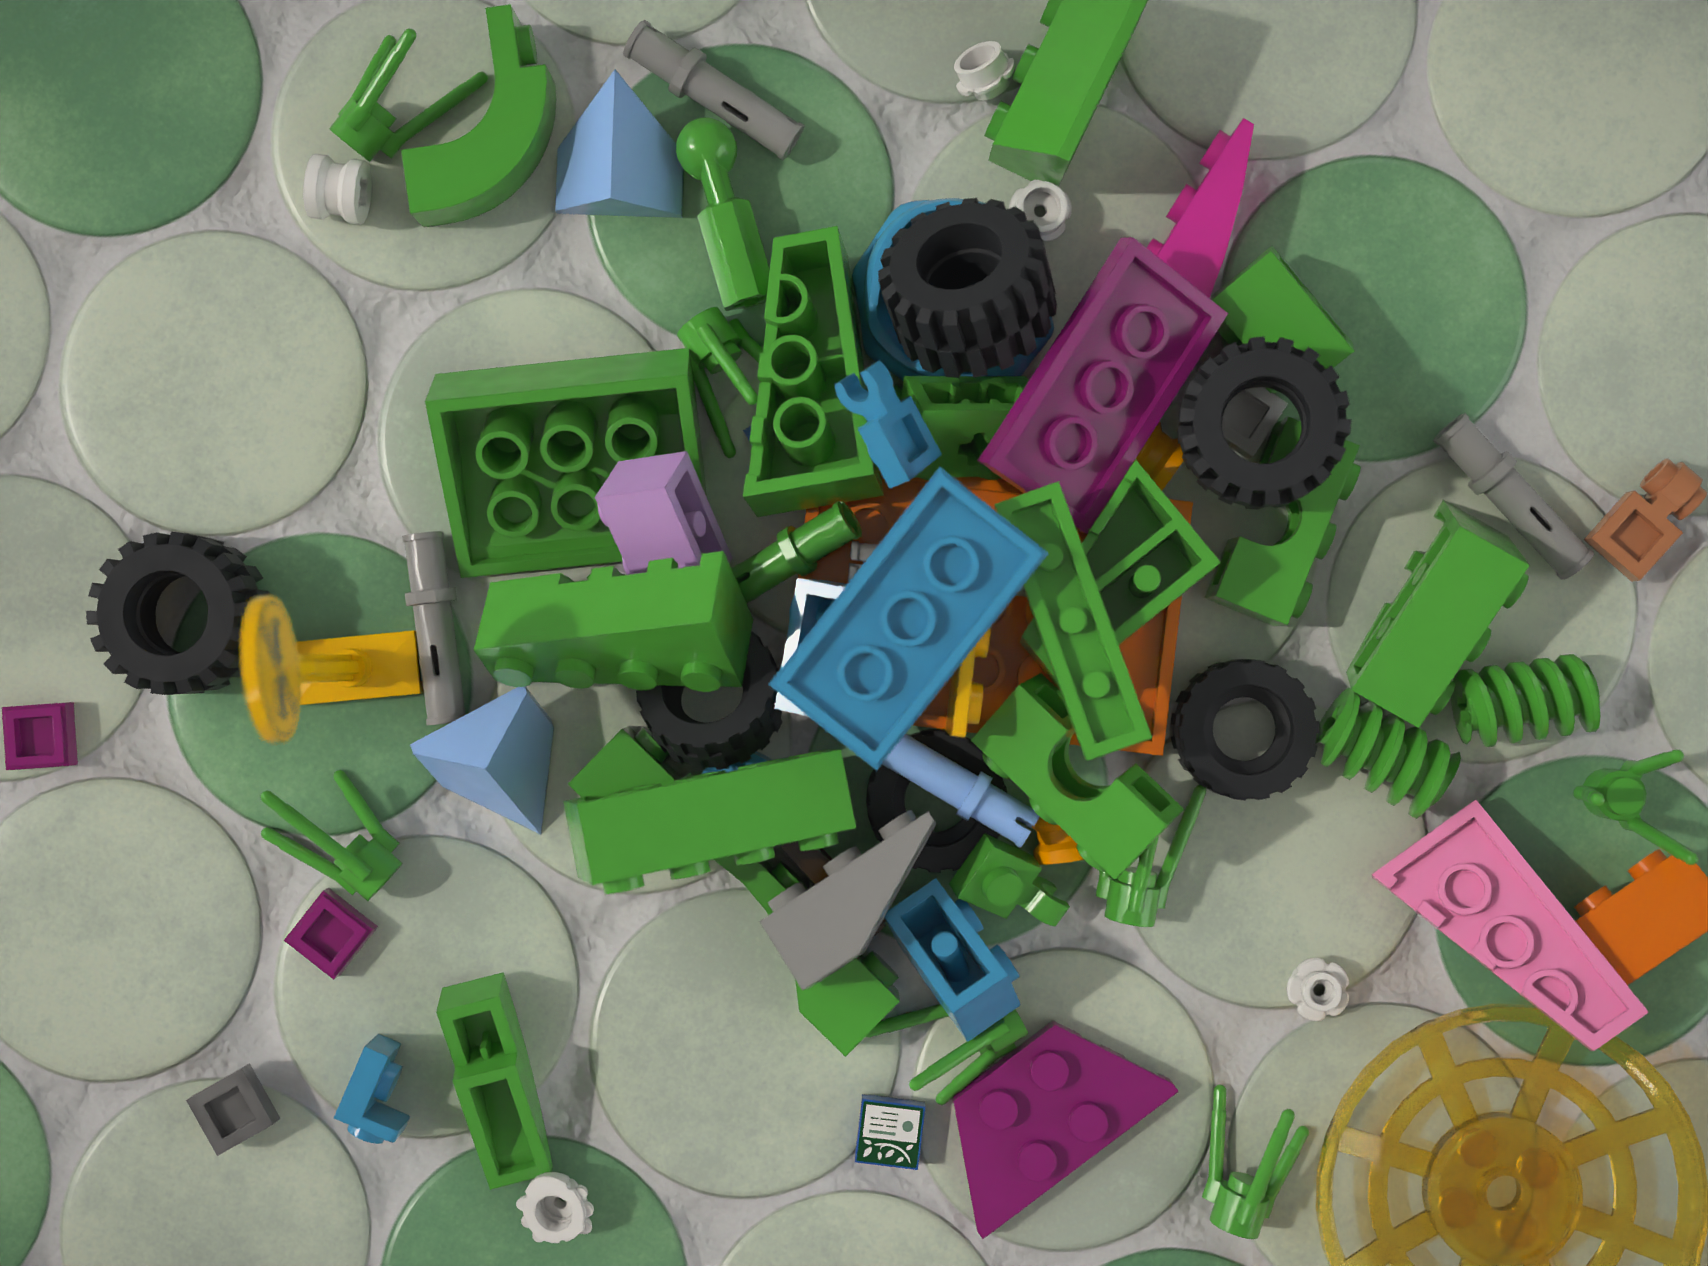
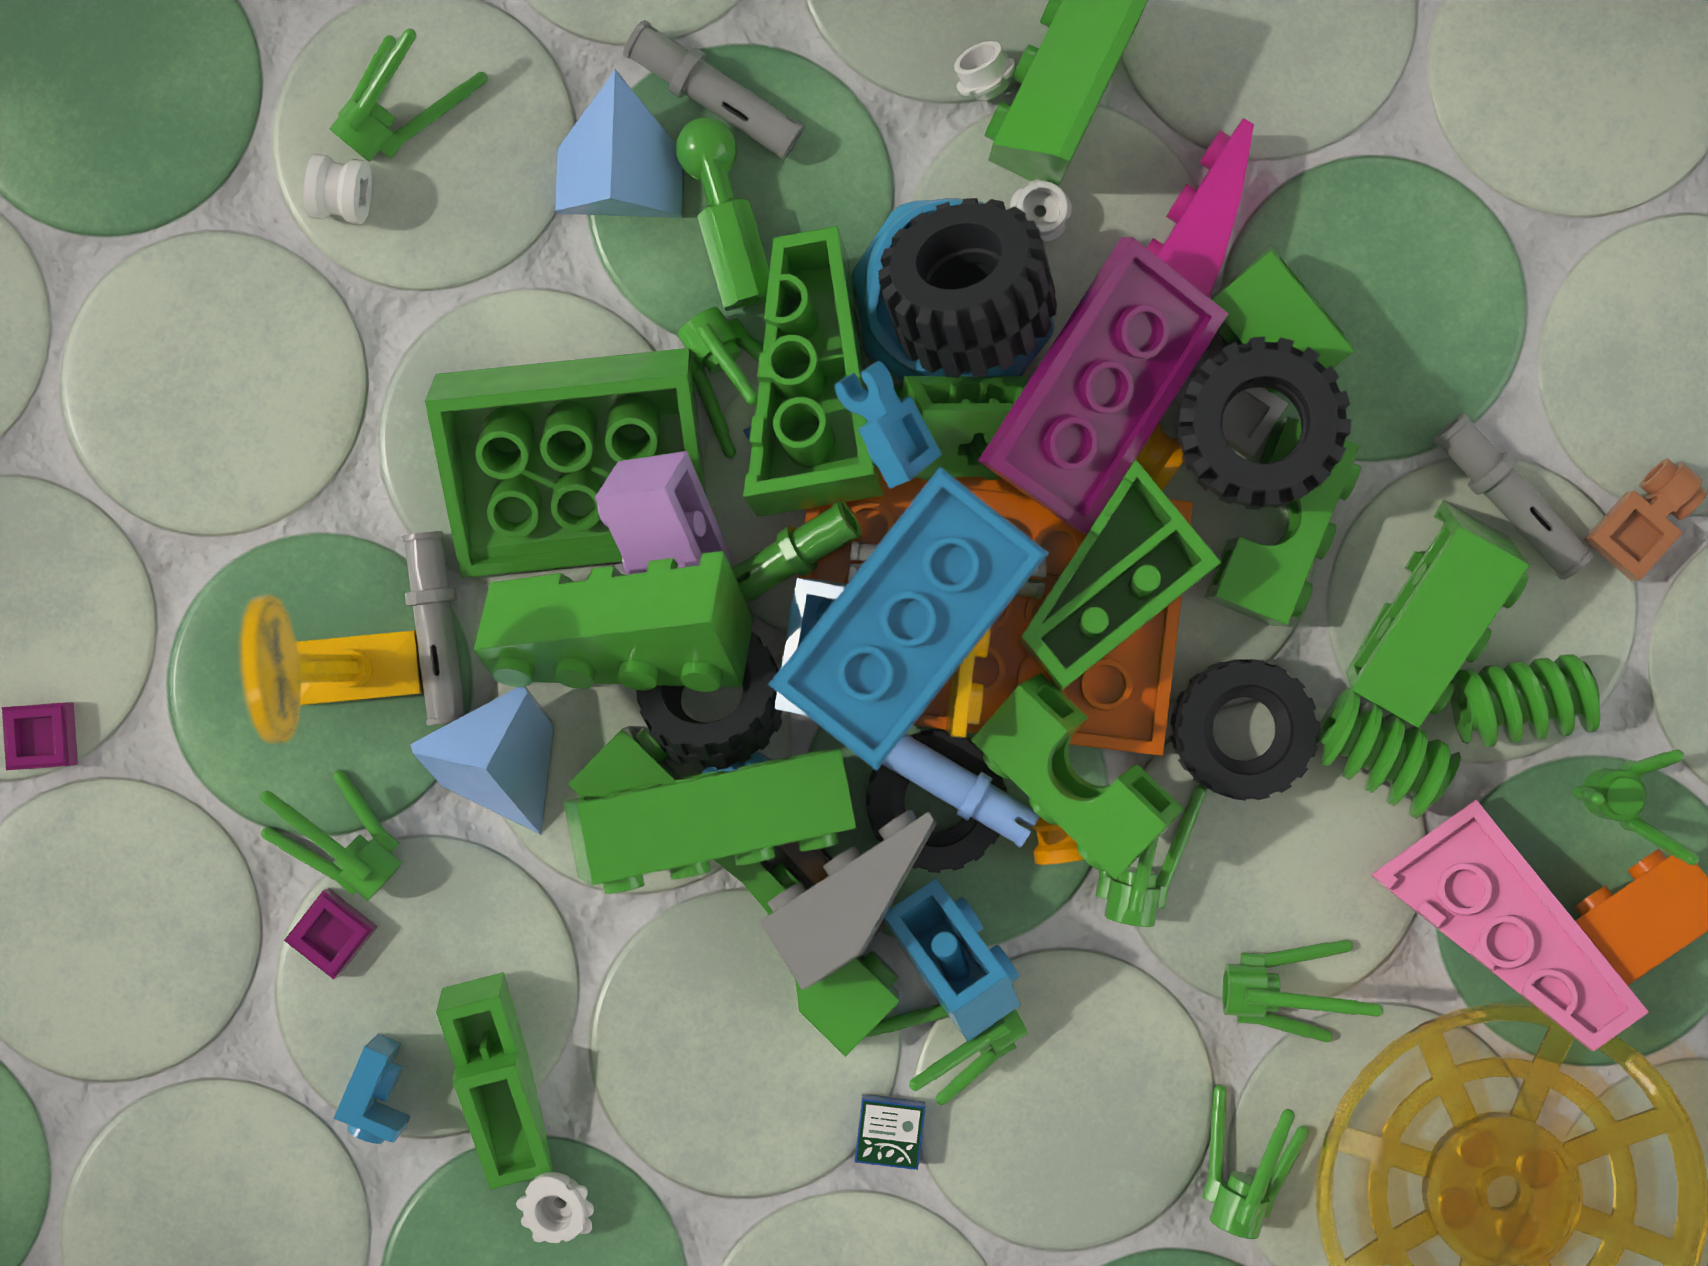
(129, 606): black tyre -> none
(233, 1109): flat silver plate -> none
(502, 151): bright green arch -> none
(1001, 877): bright green plate -> none
(1046, 1116): magenta wing -> none
(1076, 627): bright green plate -> none
(1254, 993): none -> bright green plant
(1306, 977): white plate -> none

